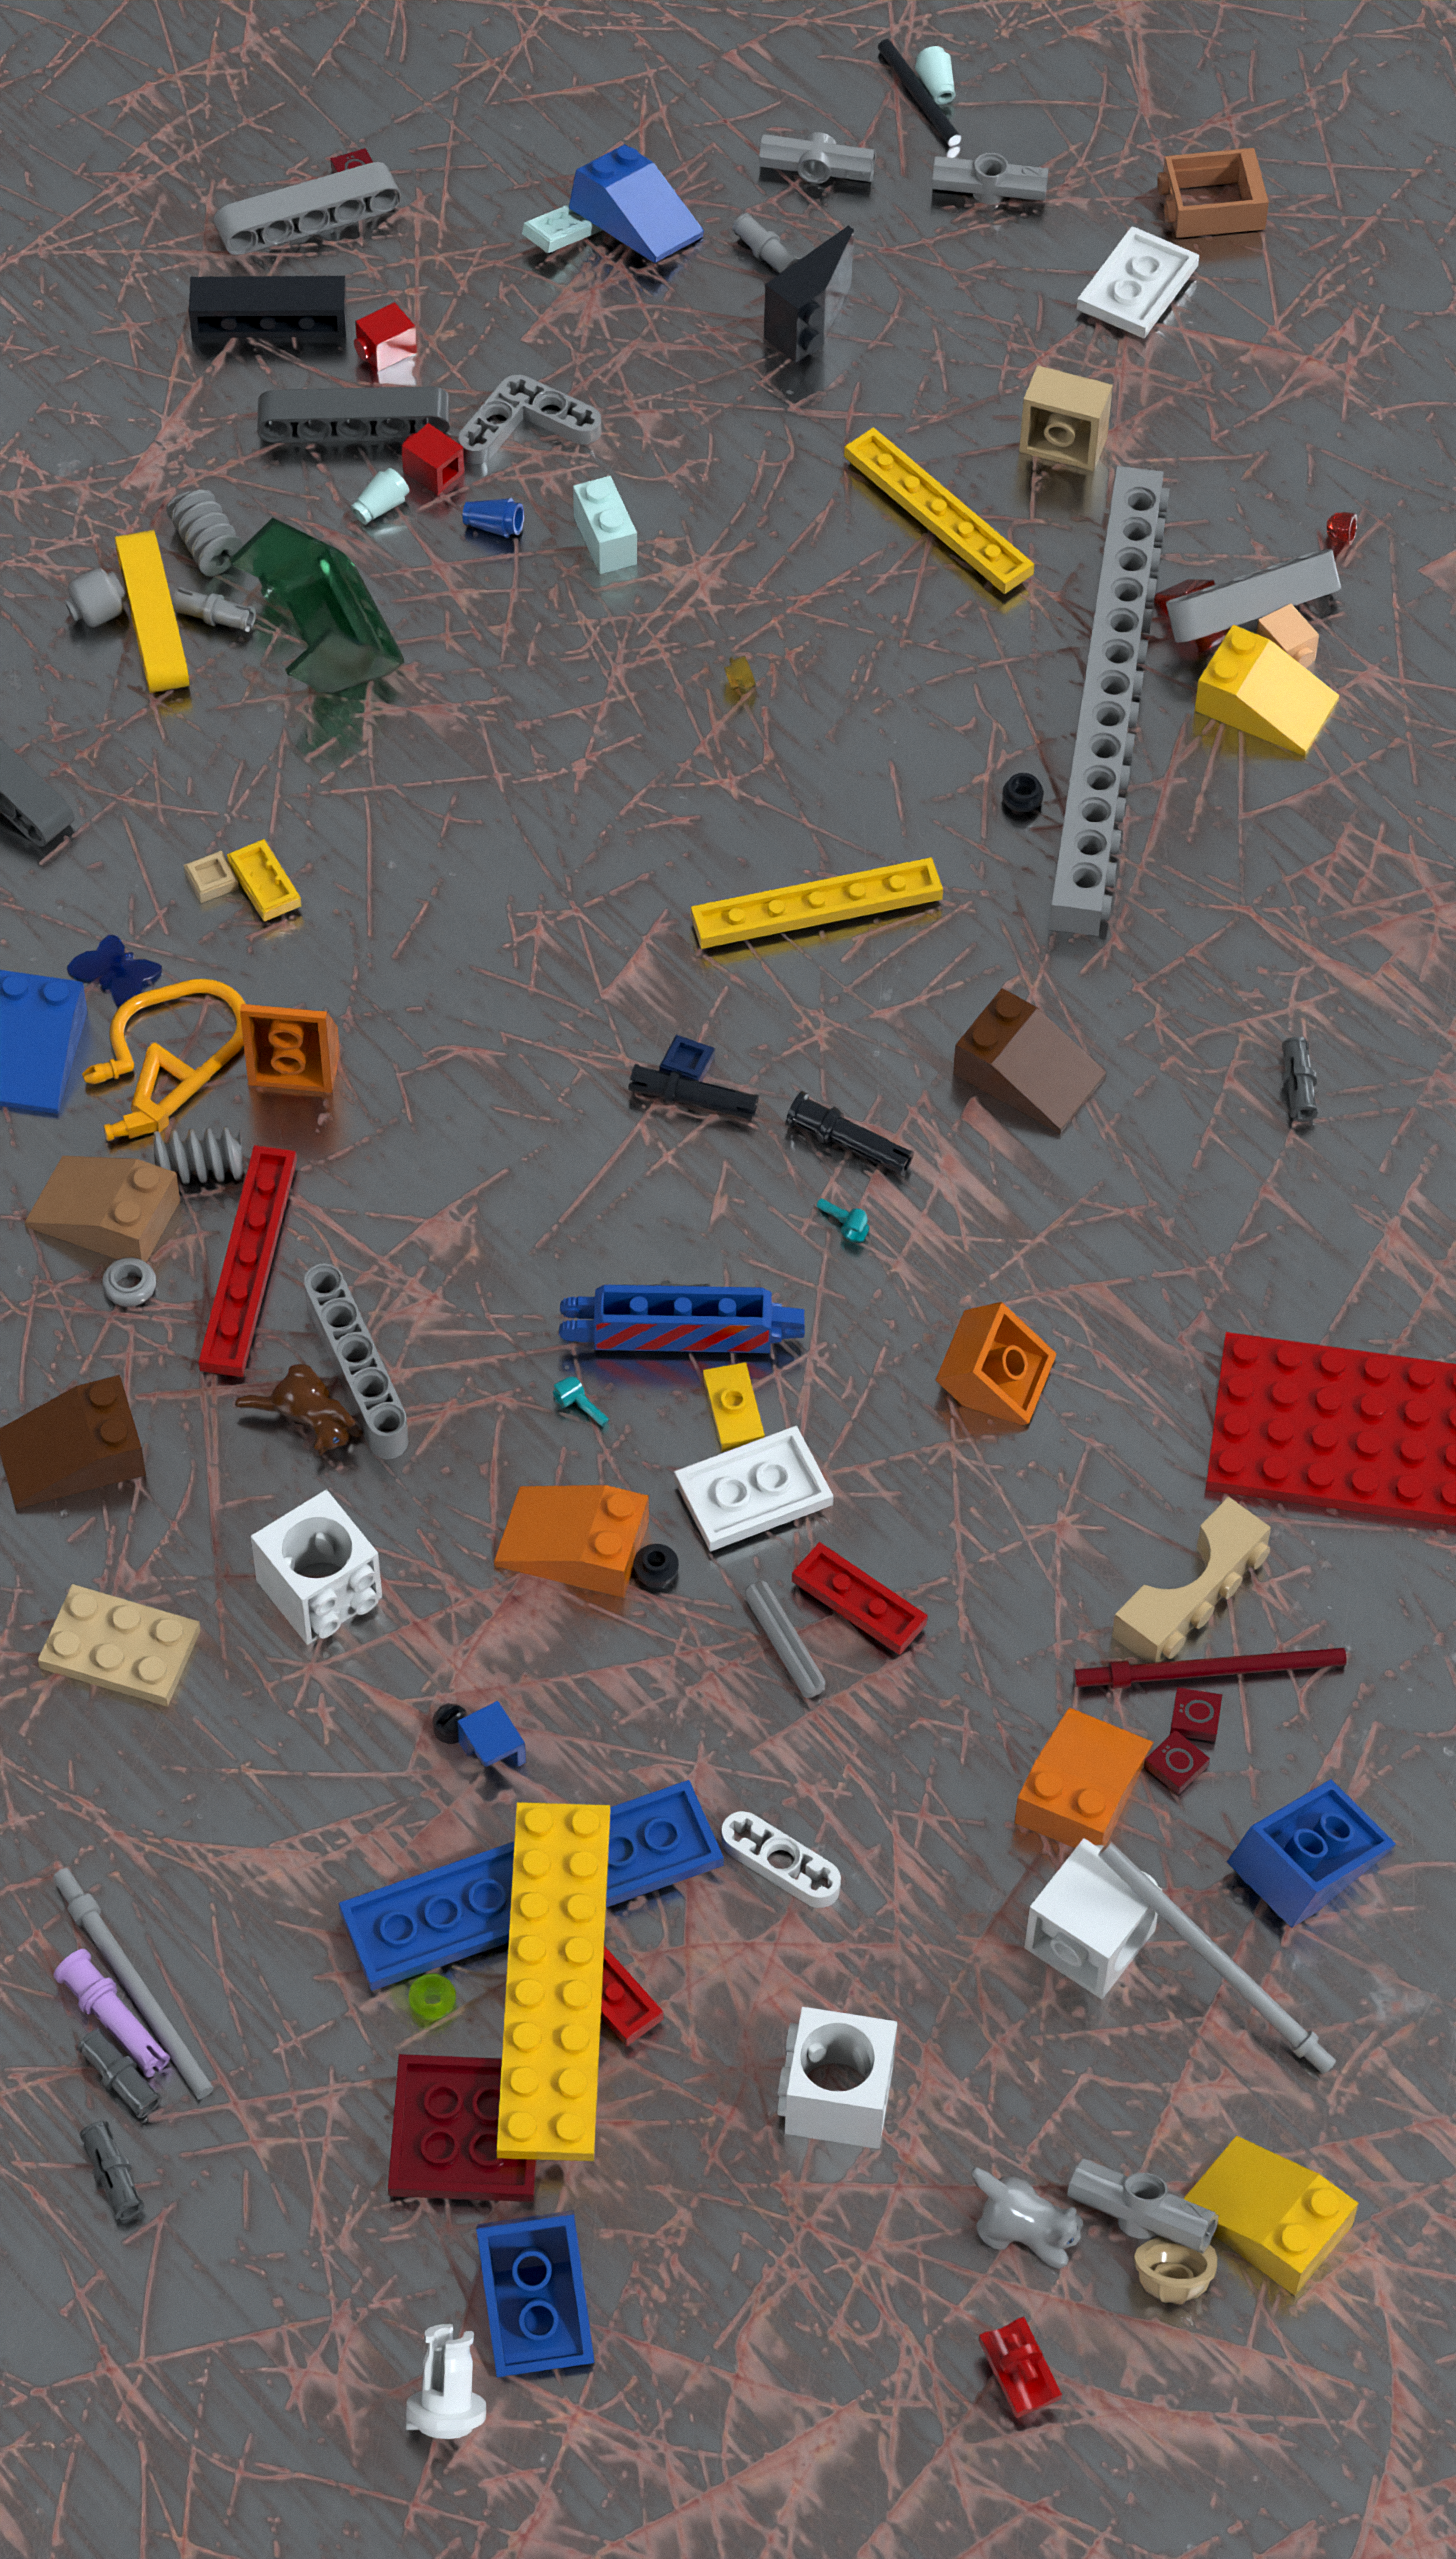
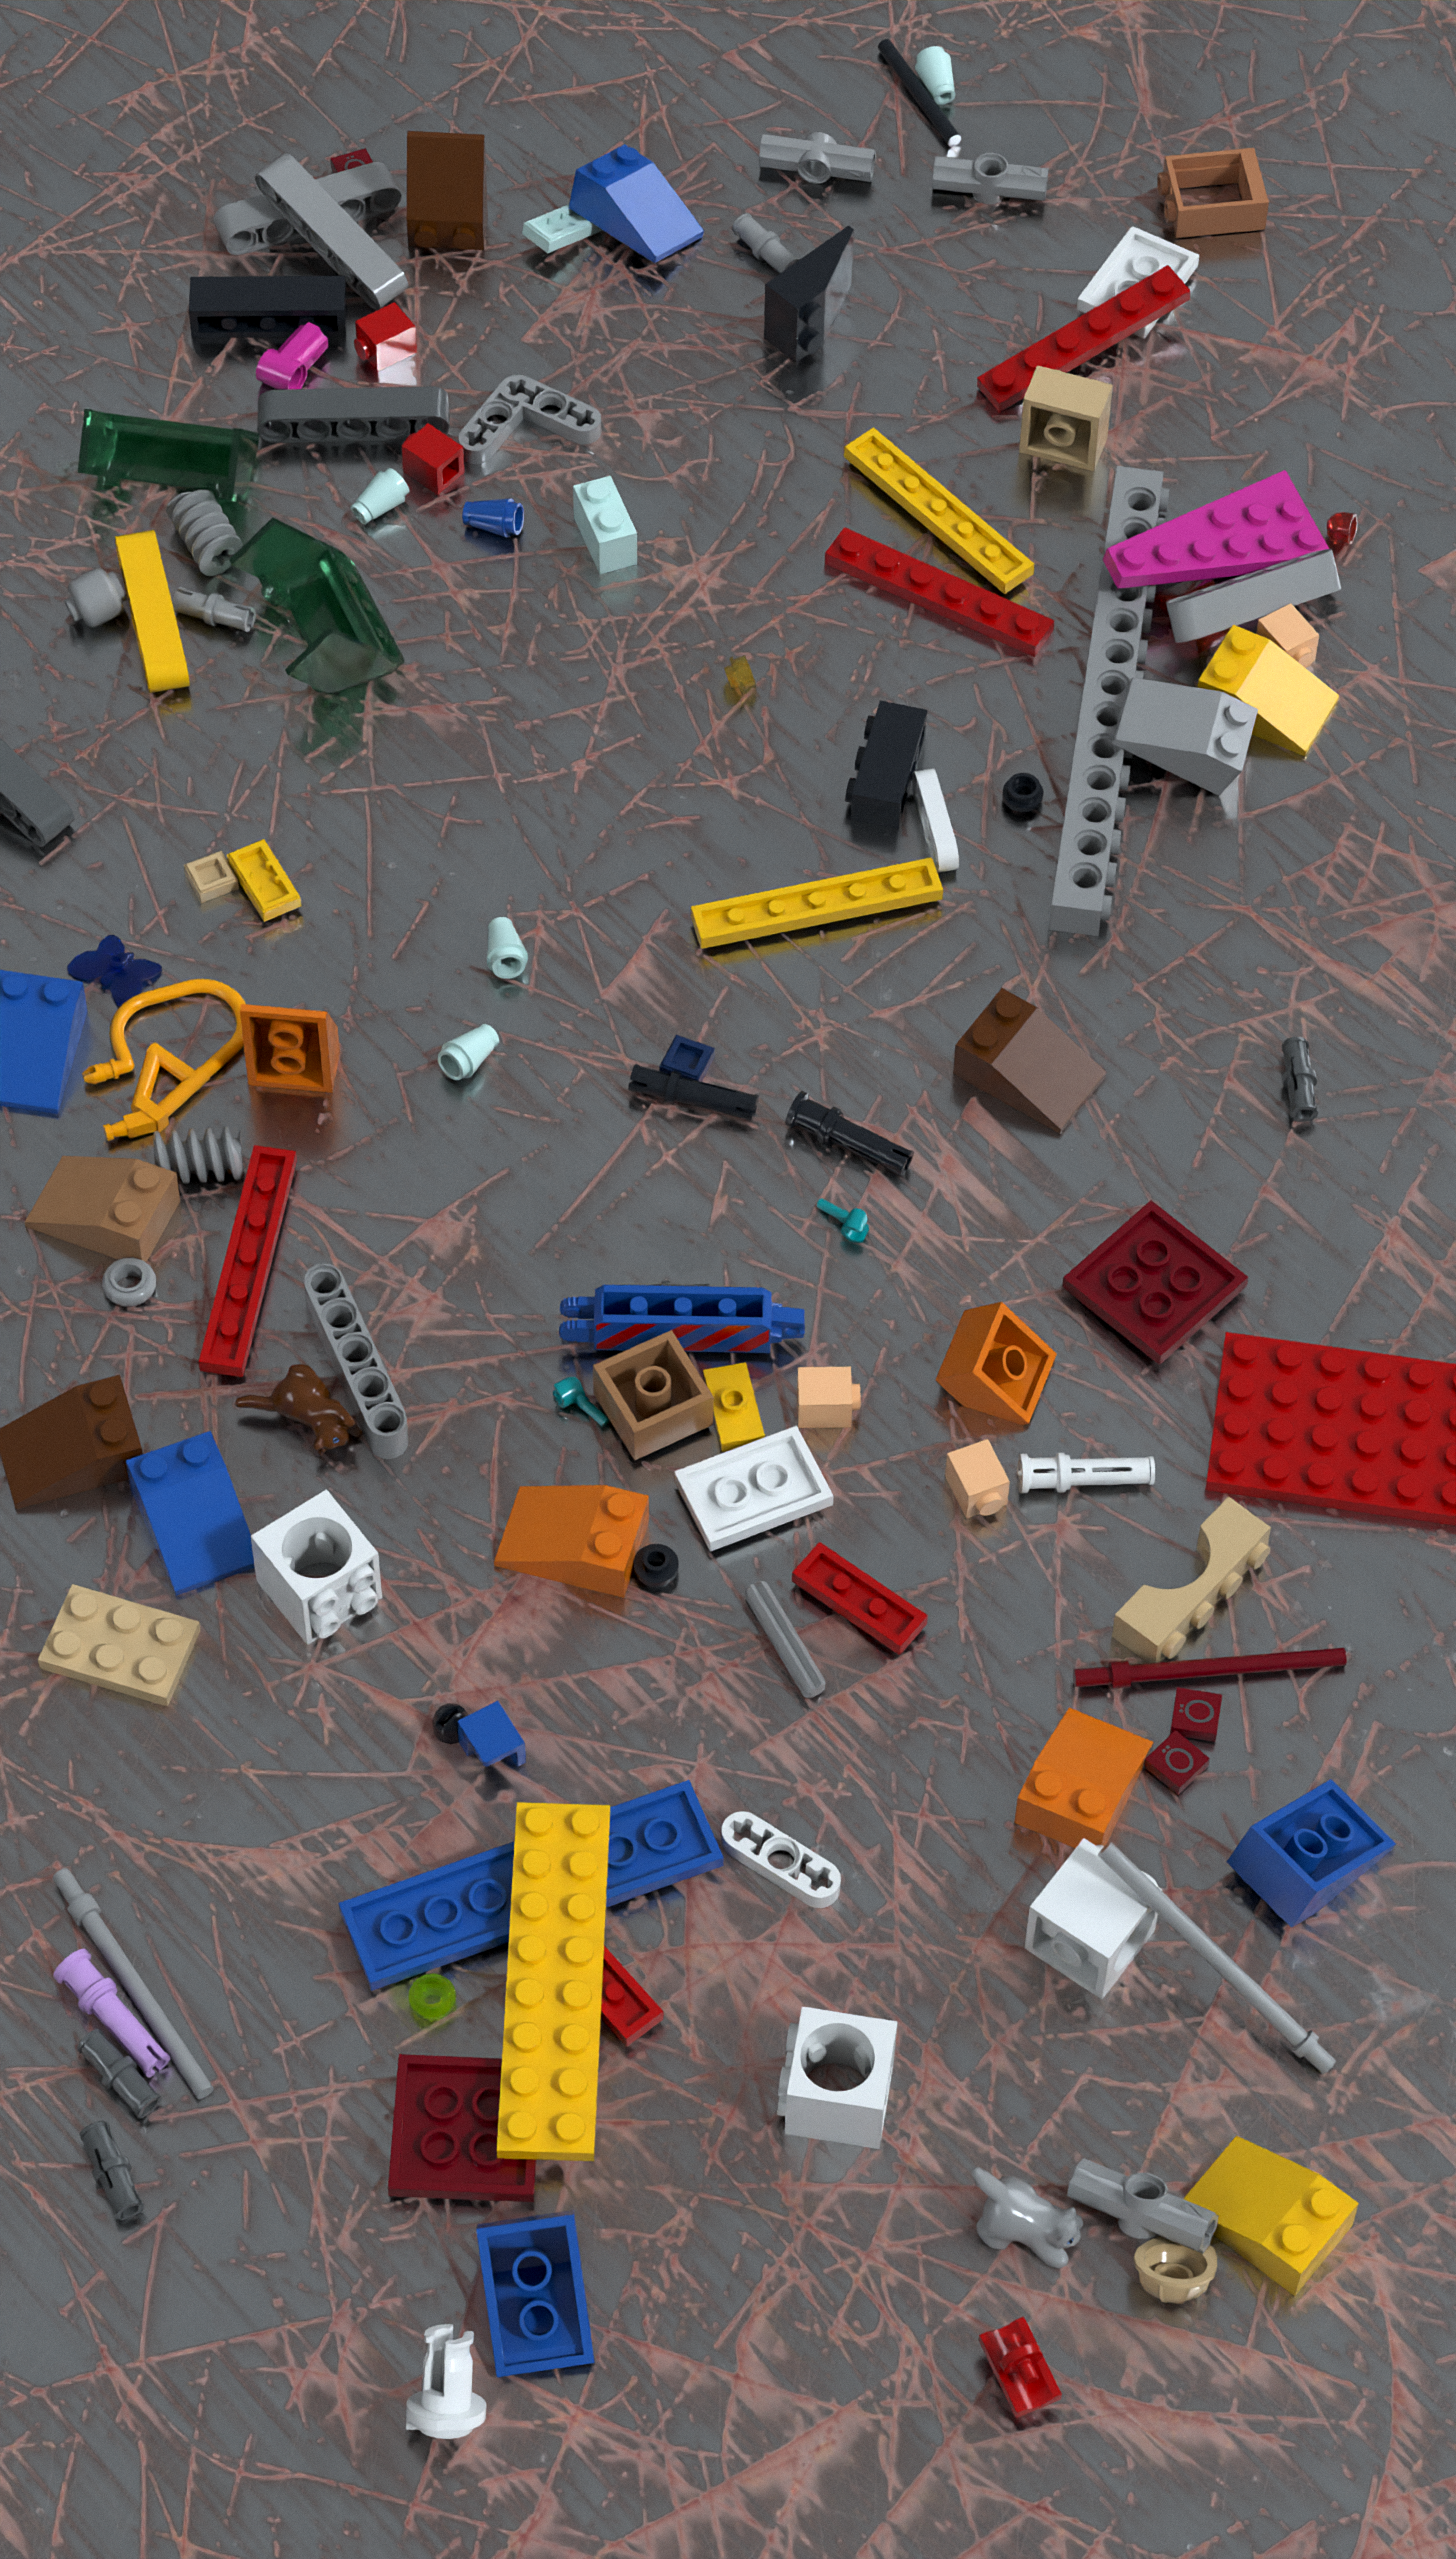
(167, 453): none -> clear green windscreen
(191, 1512): none -> blue slope
(289, 364): none -> dark pink piece
(331, 231): none -> light grey beam
(446, 190): none -> reddish brown slope
(465, 1053): none -> light aqua cone
(505, 950): none -> light aqua cone
(653, 1395): none -> medium nougat brick
(826, 1397): none -> light nougat brick
(887, 764): none -> black brick
(935, 820): none -> white beam
(939, 592): none -> red plate
(977, 1479): none -> light nougat brick
(1056, 1472): none -> white pin
(1086, 336): none -> red plate
(1155, 1282): none -> dark red plate
(1186, 731): none -> light grey slope
(1221, 539): none -> dark pink wing

